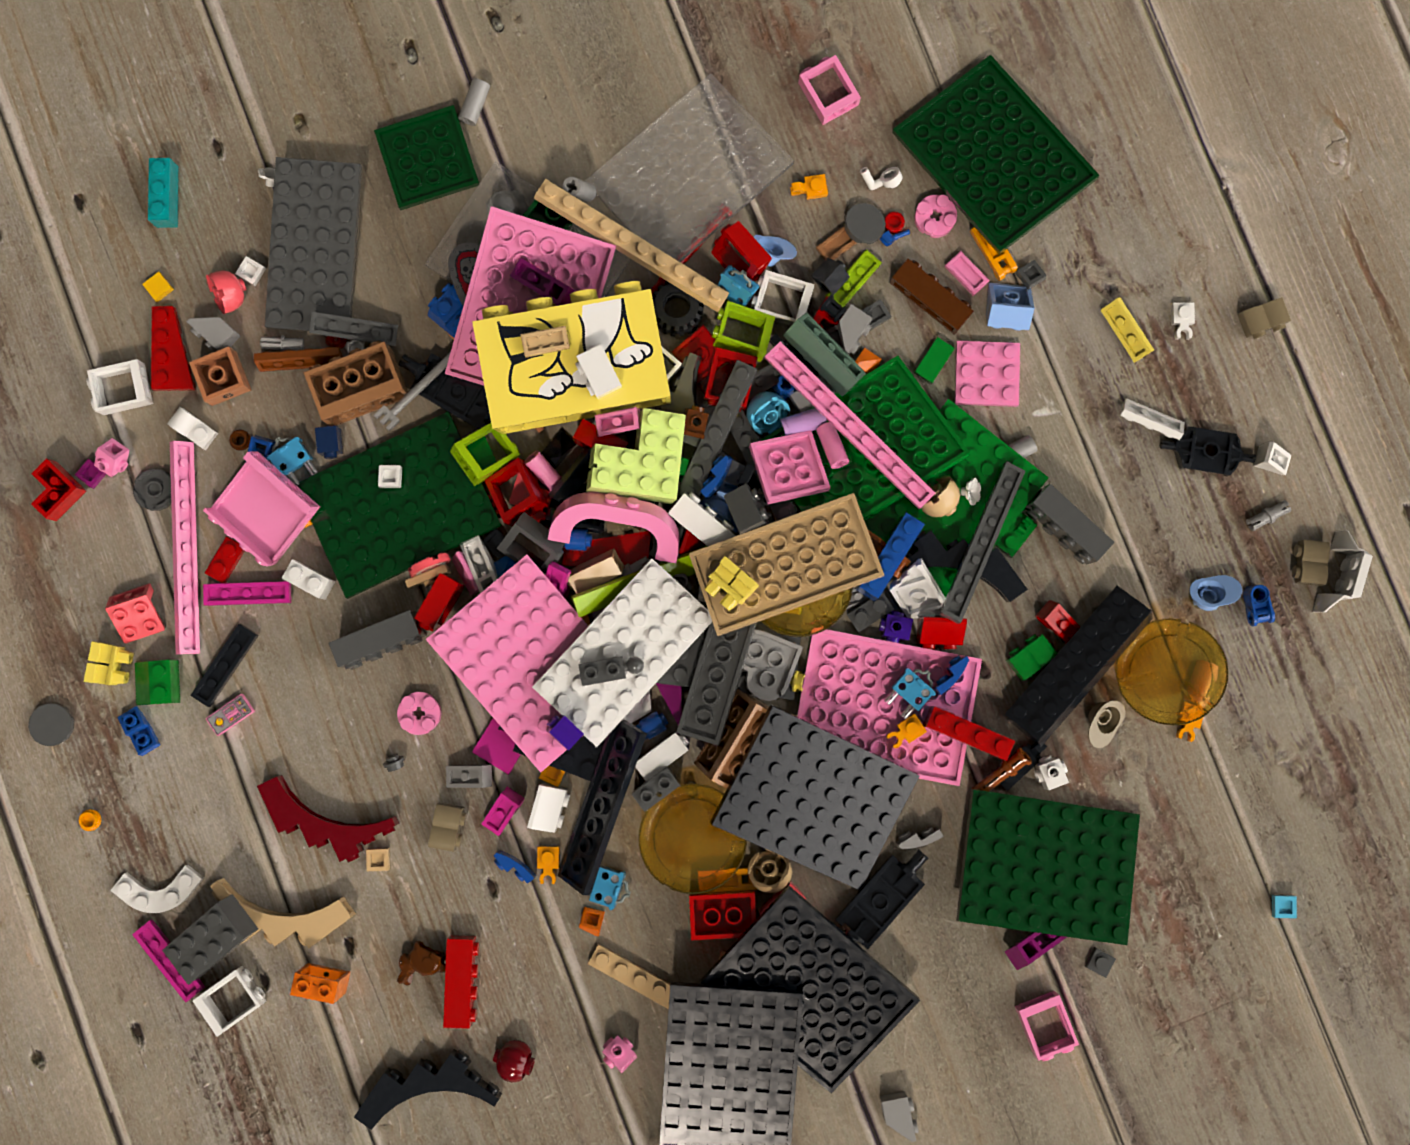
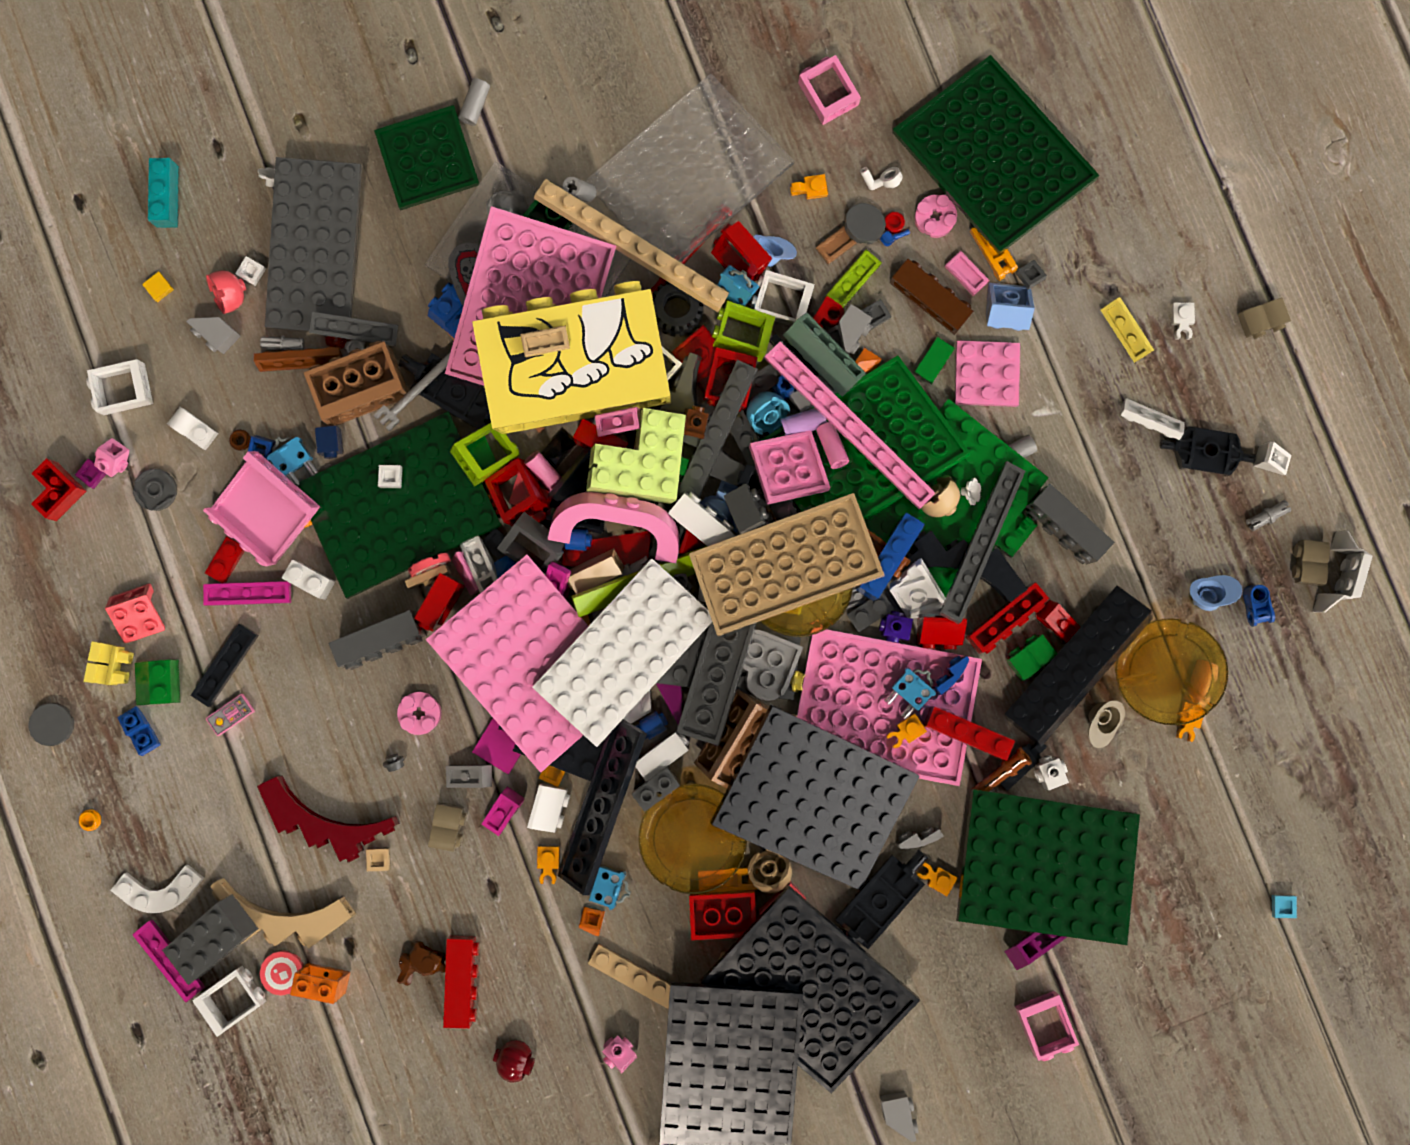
(168, 353): red wing -> none
(184, 548): bright pink plate -> none
(220, 376): nougat brick -> none
(278, 972): none -> coral tile
(425, 1078): black arch -> none
(507, 862): blue slope -> none
(541, 282): magenta slope -> none
(564, 731): dark purple brick -> none
(598, 371): white brick -> none
(609, 670): dark grey plate -> none
(720, 470): blue slope -> none
(732, 581): light yellow hips -> none
(831, 275): black brick -> none
(833, 308): black bush -> none
(939, 879): none -> light orange plate
(1010, 615): none -> red brick
(1100, 962): dark grey plate -> none

